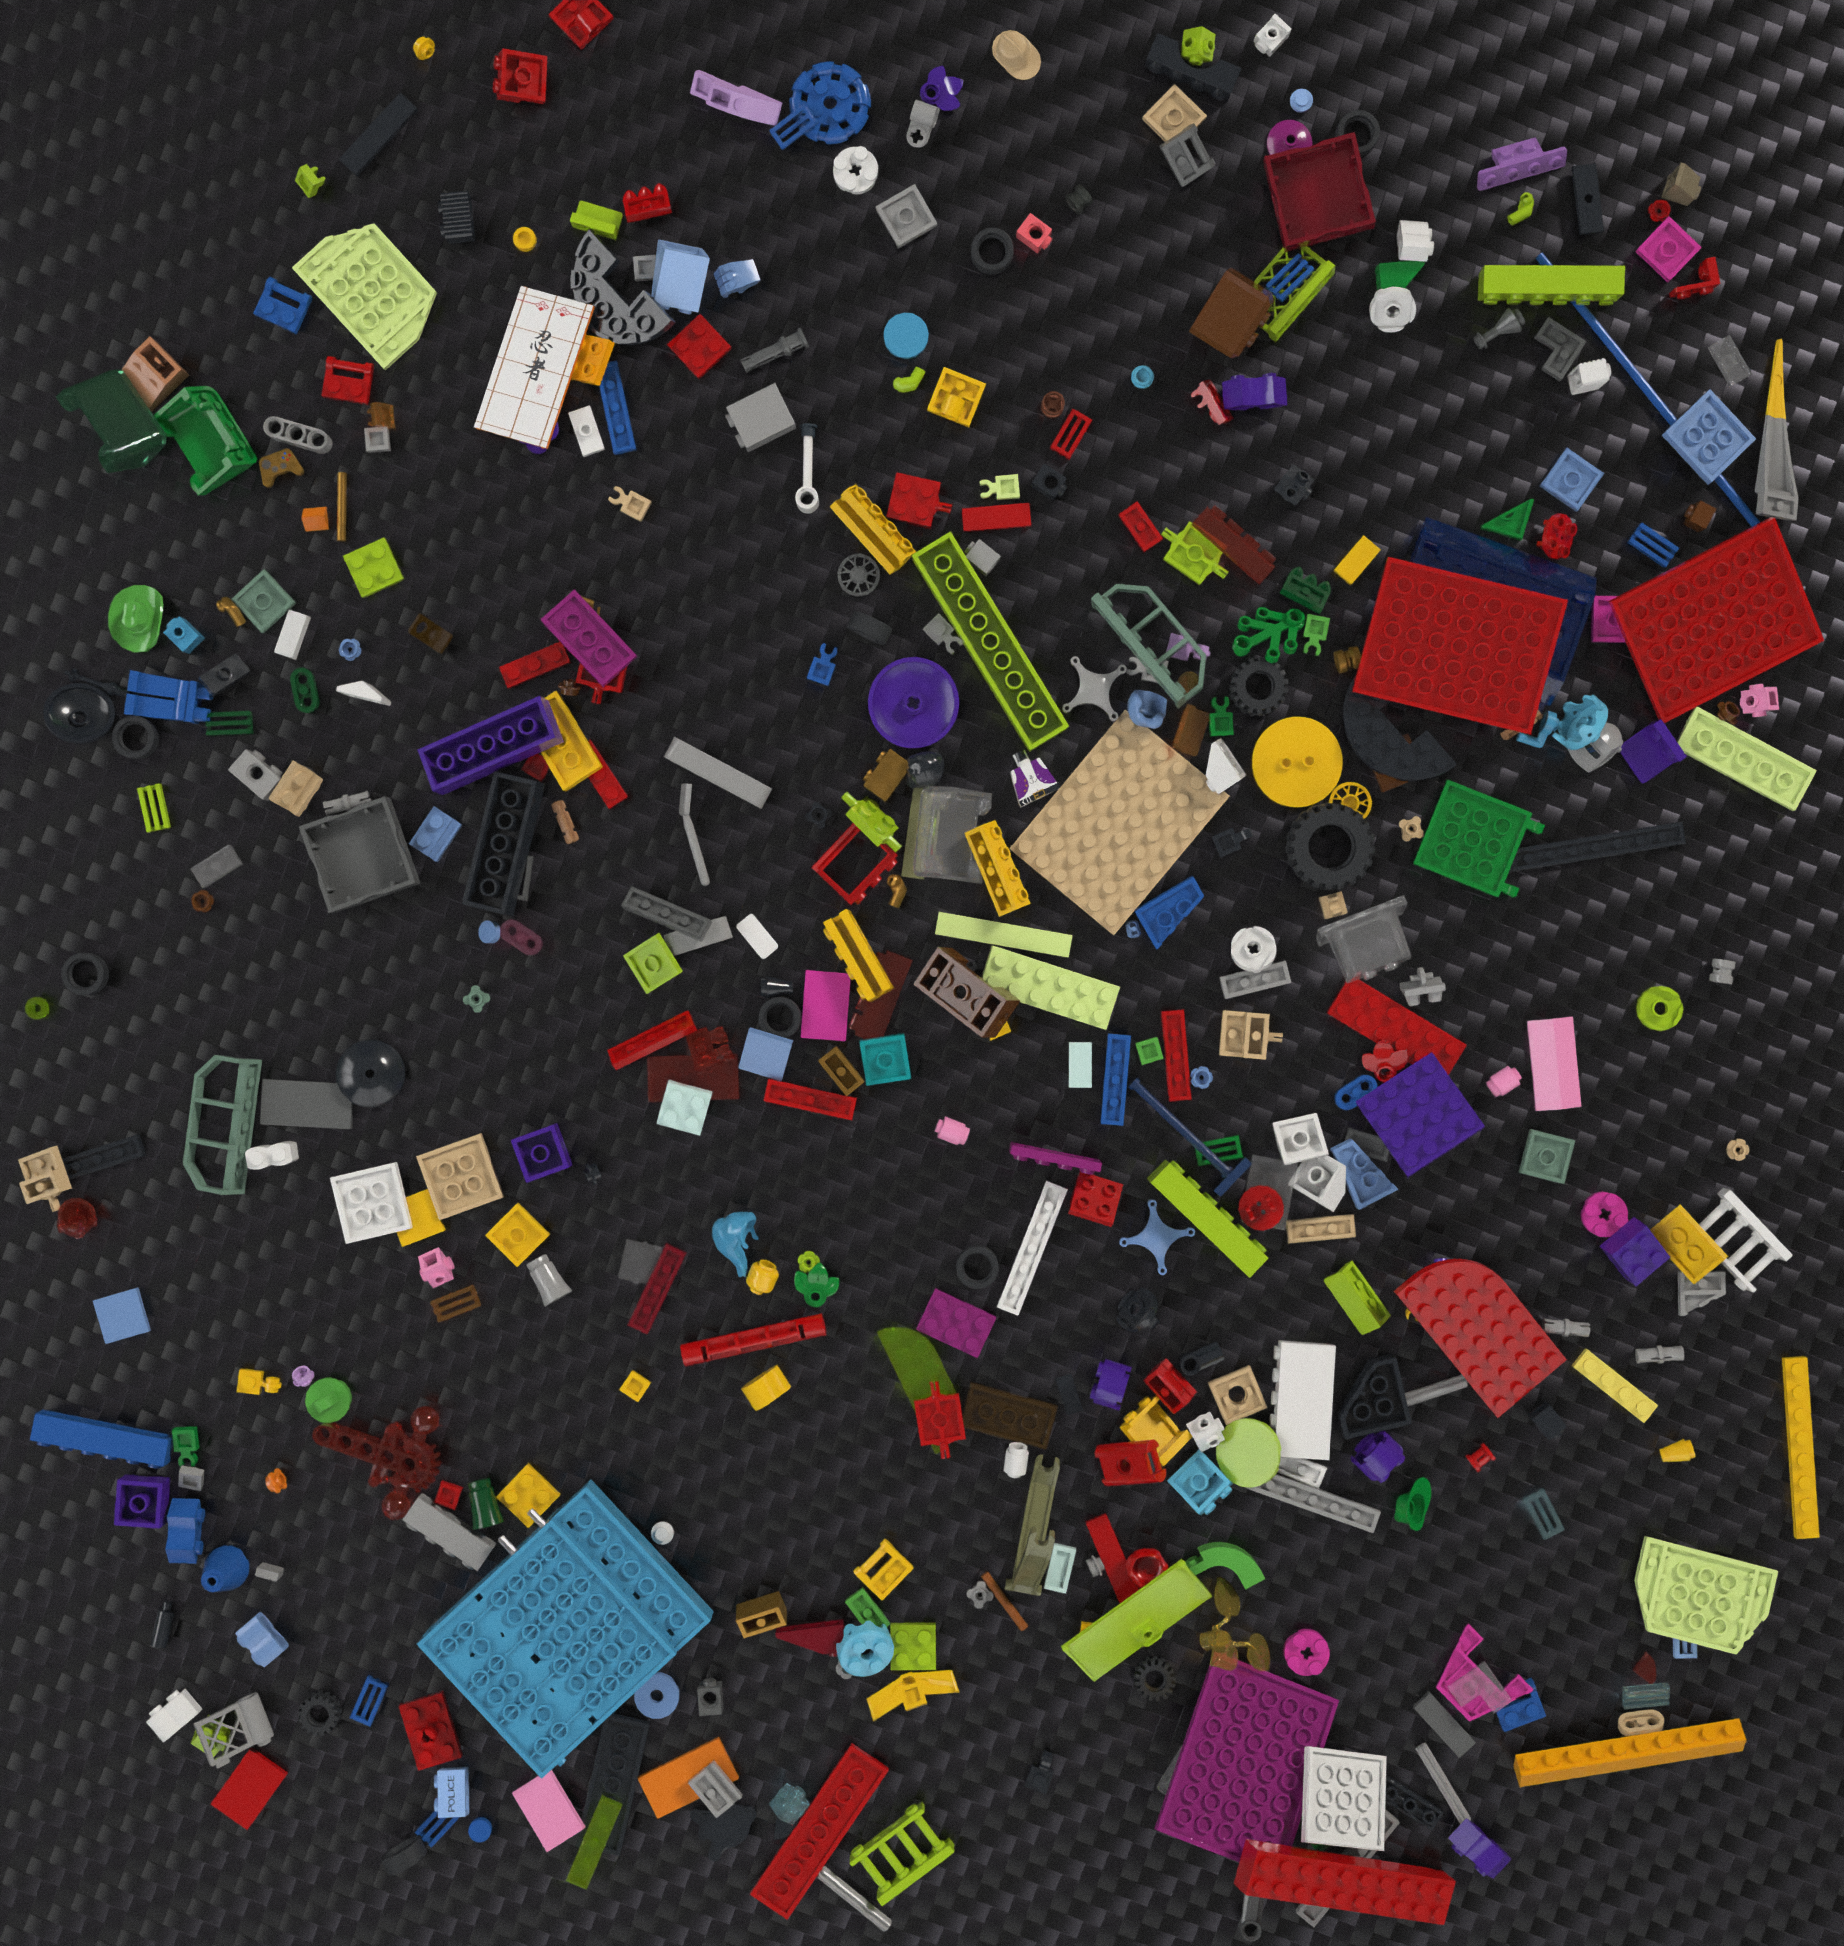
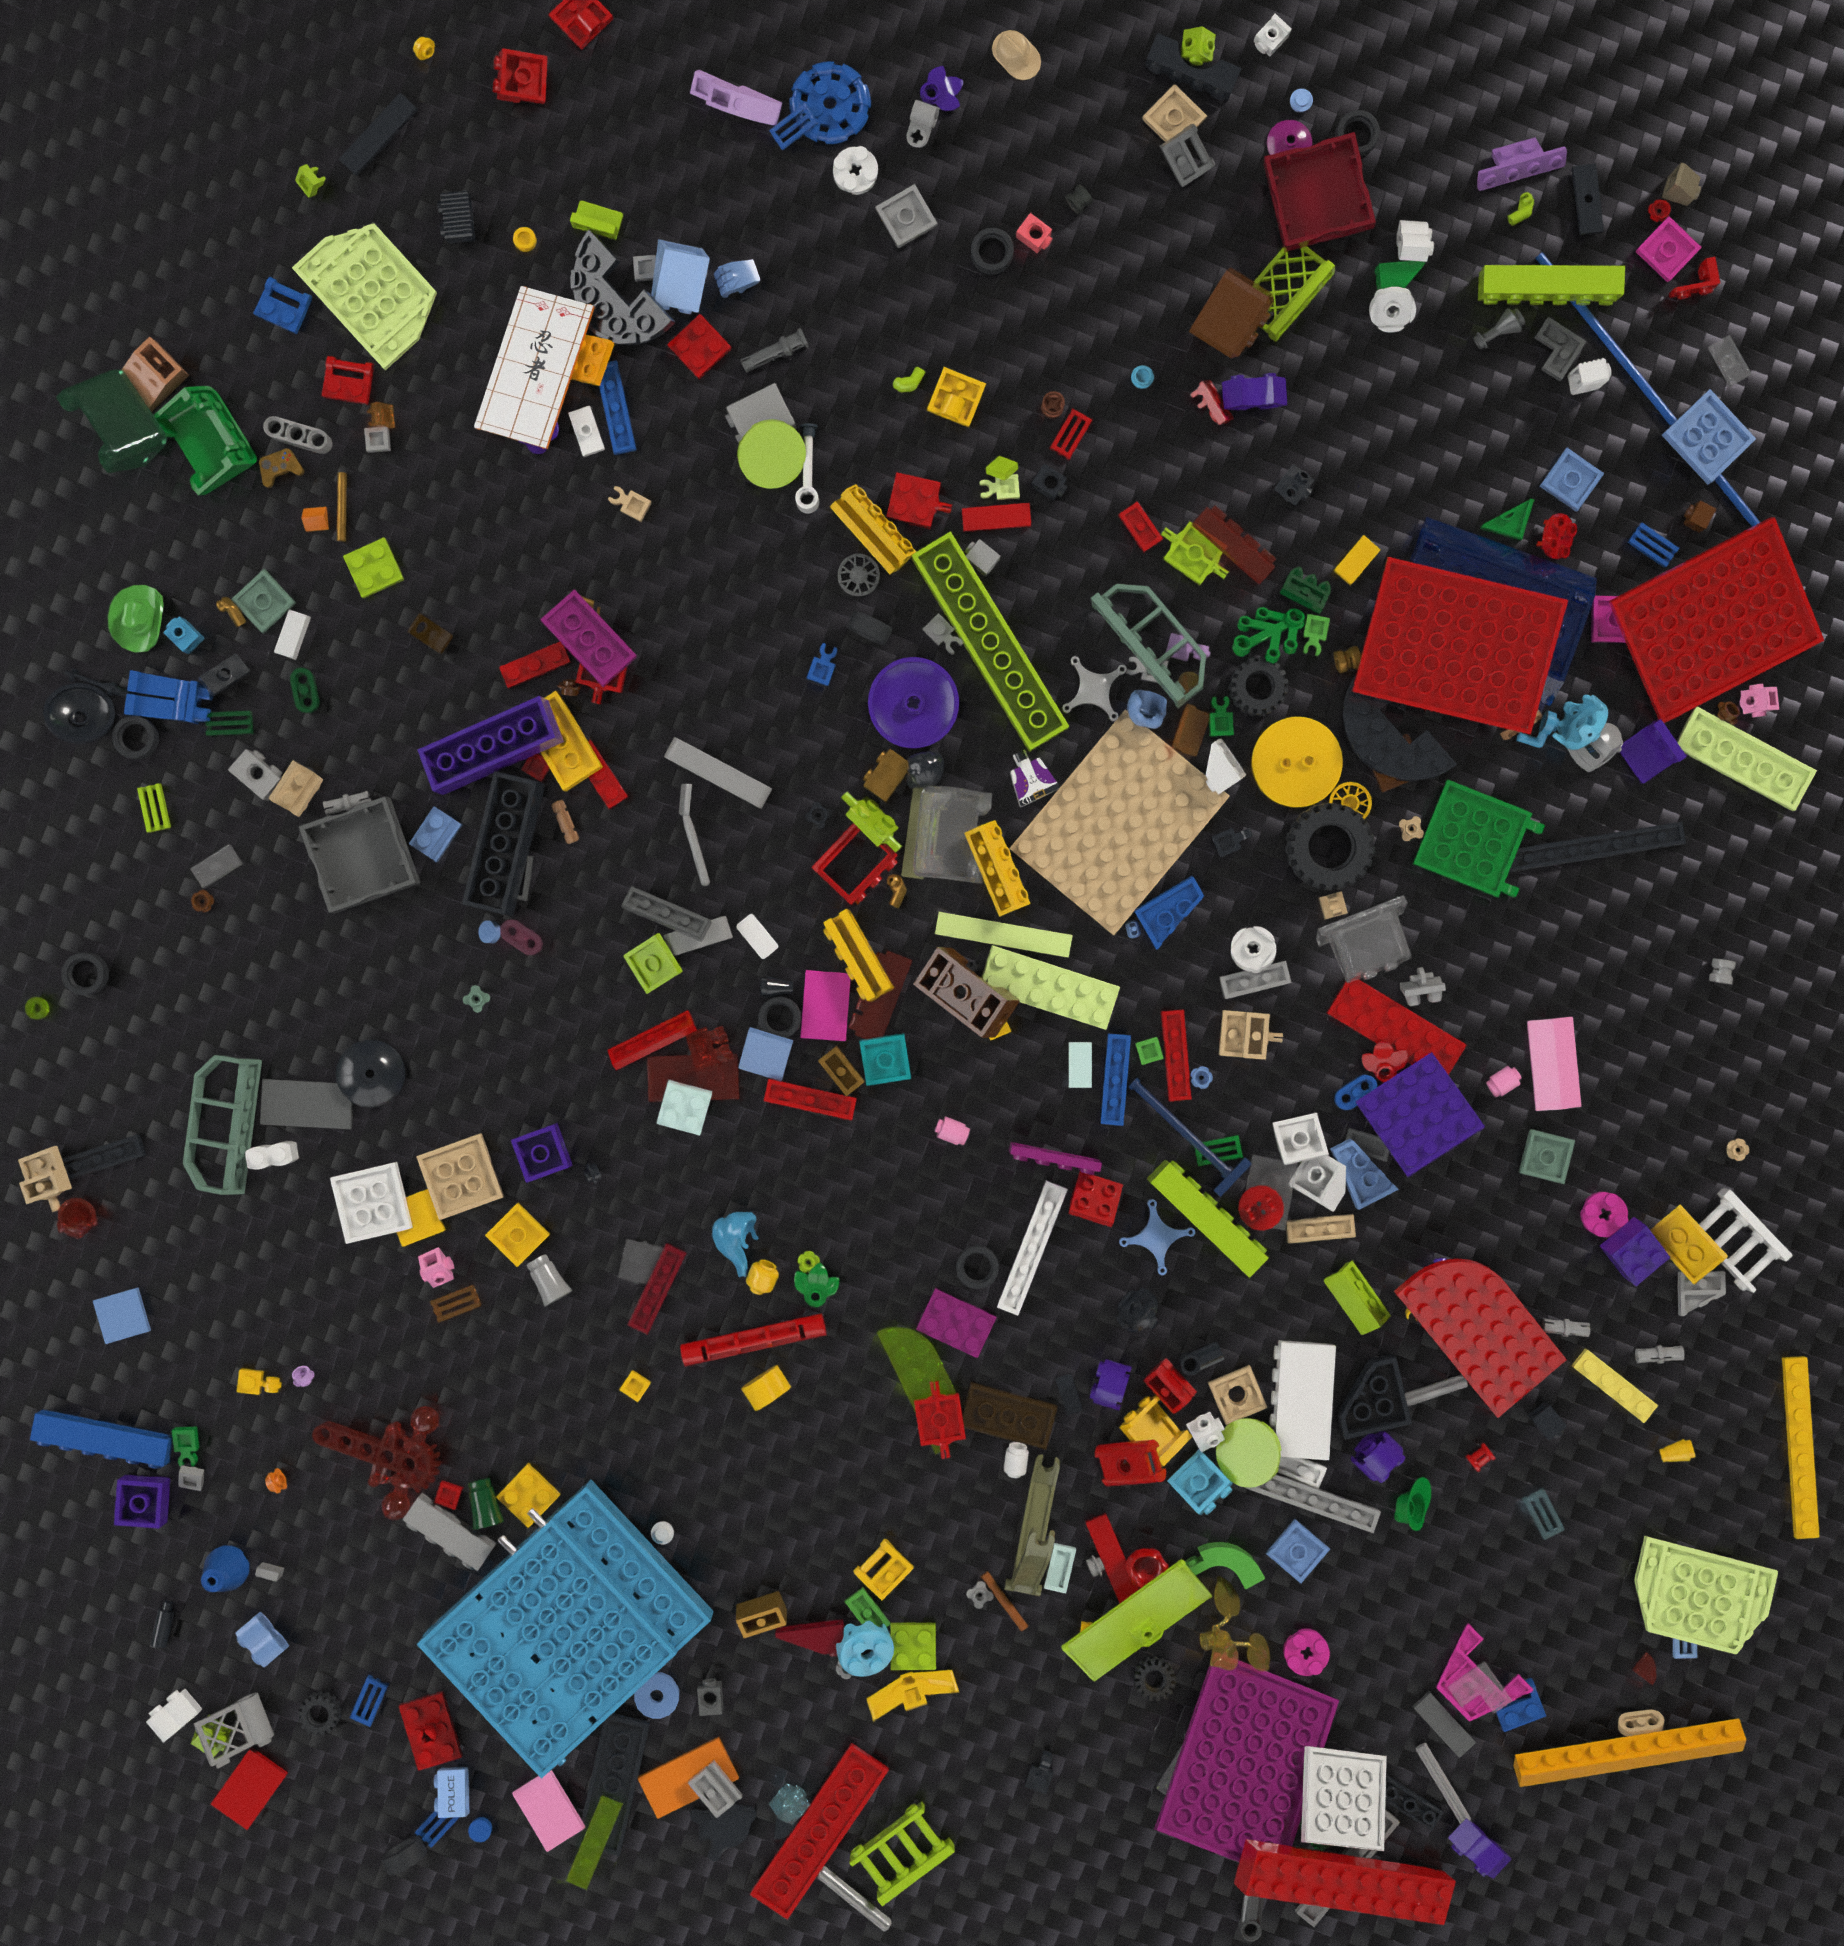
(184, 1531): blue brick -> none
(328, 1400): bright green tile -> none
(345, 645): medium blue plate -> none
(363, 691): white slope -> none
(646, 204): red plate -> none
(771, 453): none -> lime tile
(906, 335): dark azure tile -> none
(1002, 468): none -> lime tile
(1297, 1551): none -> medium blue tile
(1302, 264): blue tile -> none
(1650, 998): lime tile -> none
(1650, 1695): clear light blue tile -> none
(1775, 473): light grey plate -> none

